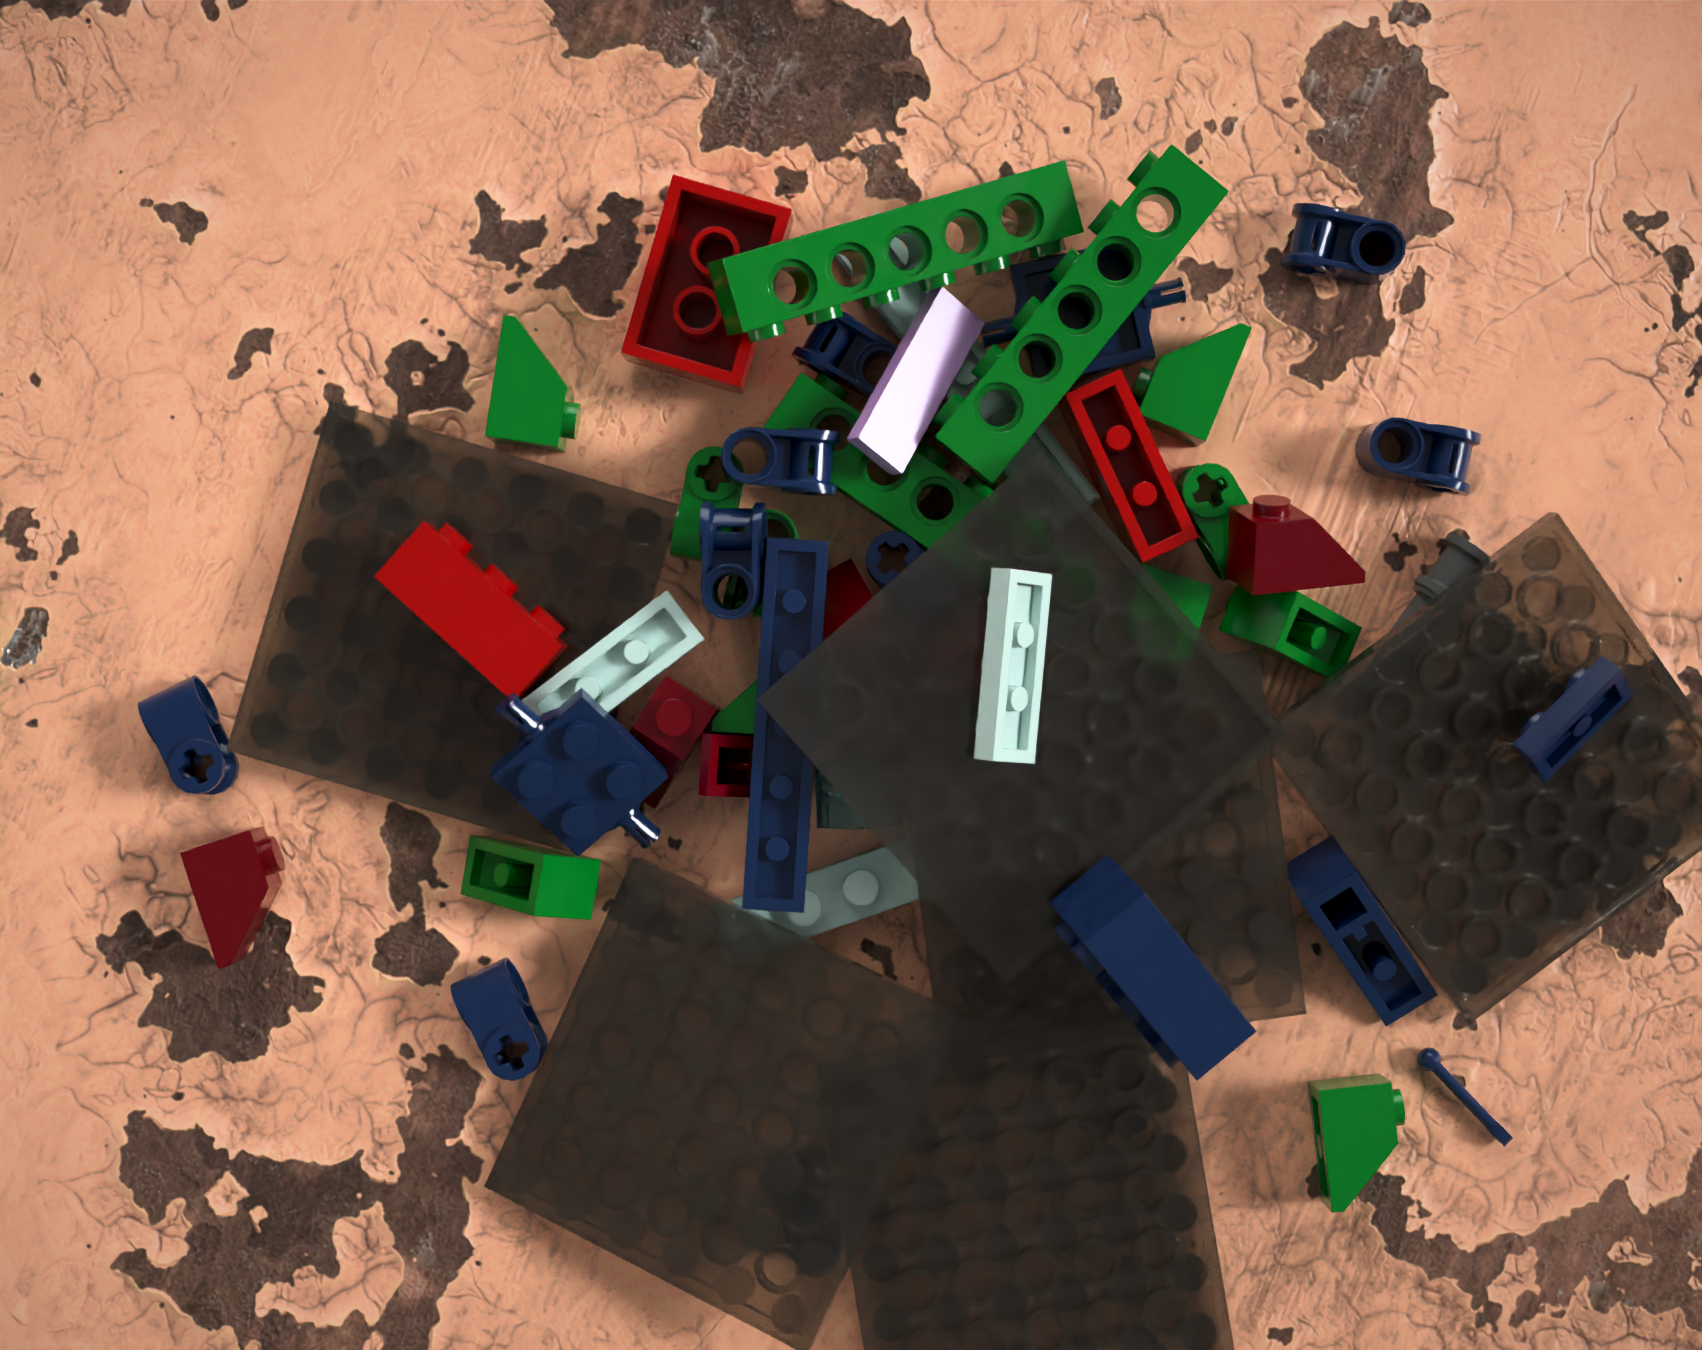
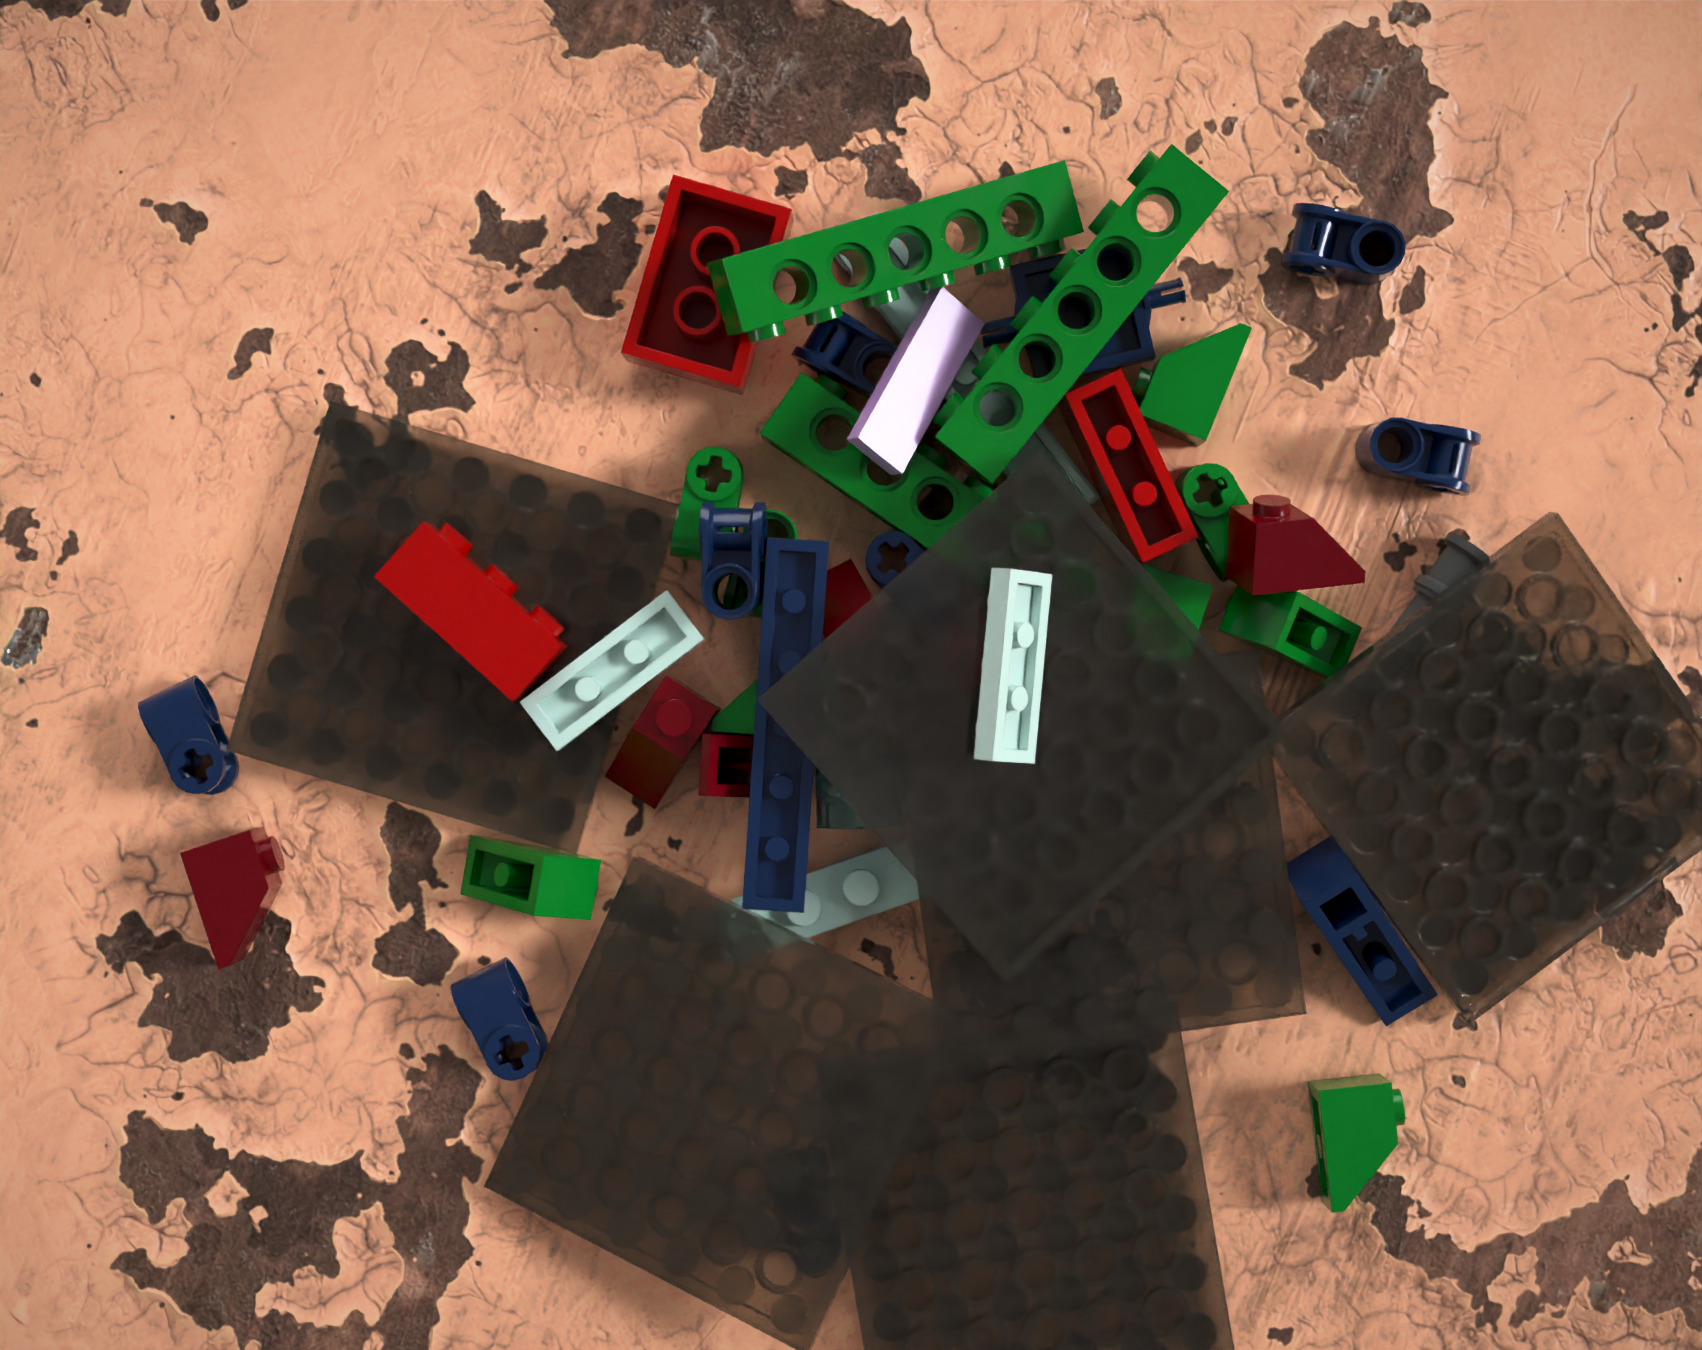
(528, 395): green slope -> none
(578, 771): dark blue plate -> none
(786, 460): dark blue piece -> none
(1149, 970): dark blue brick -> none
(1430, 1060): dark blue hinge -> none
(1574, 718): dark blue plate -> none

